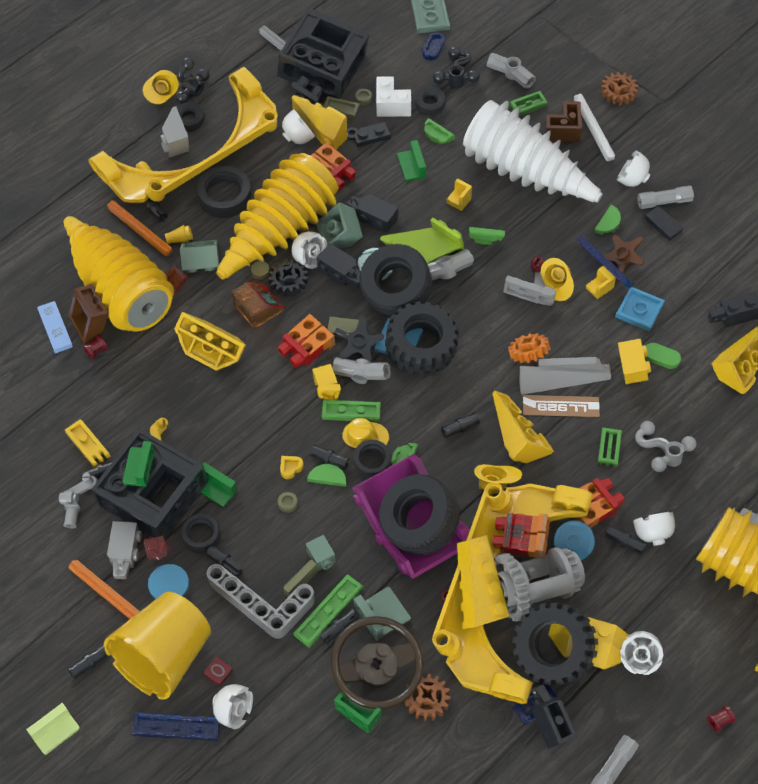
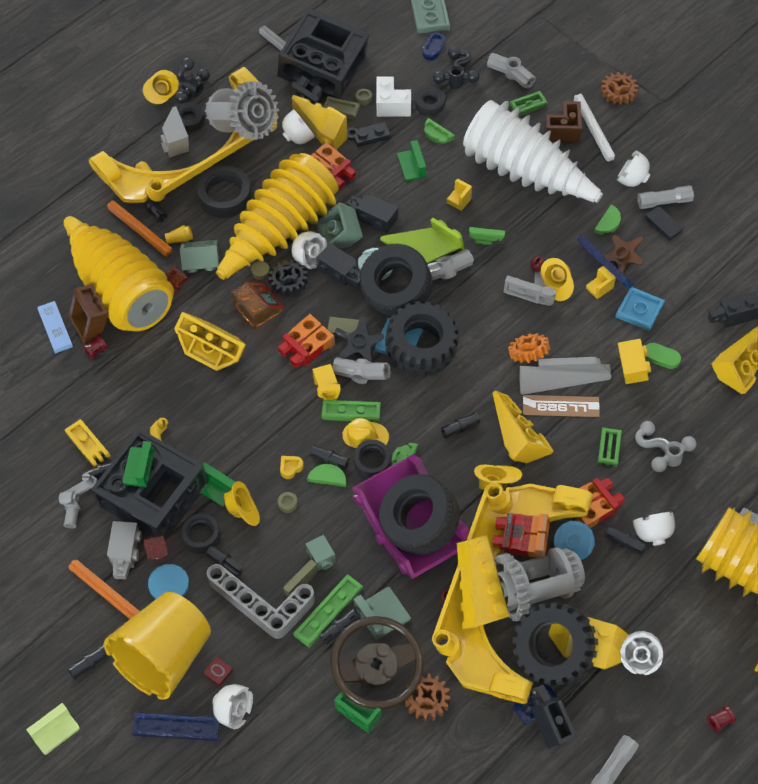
(241, 504): none -> yellow piece
(243, 110): none -> light grey piece

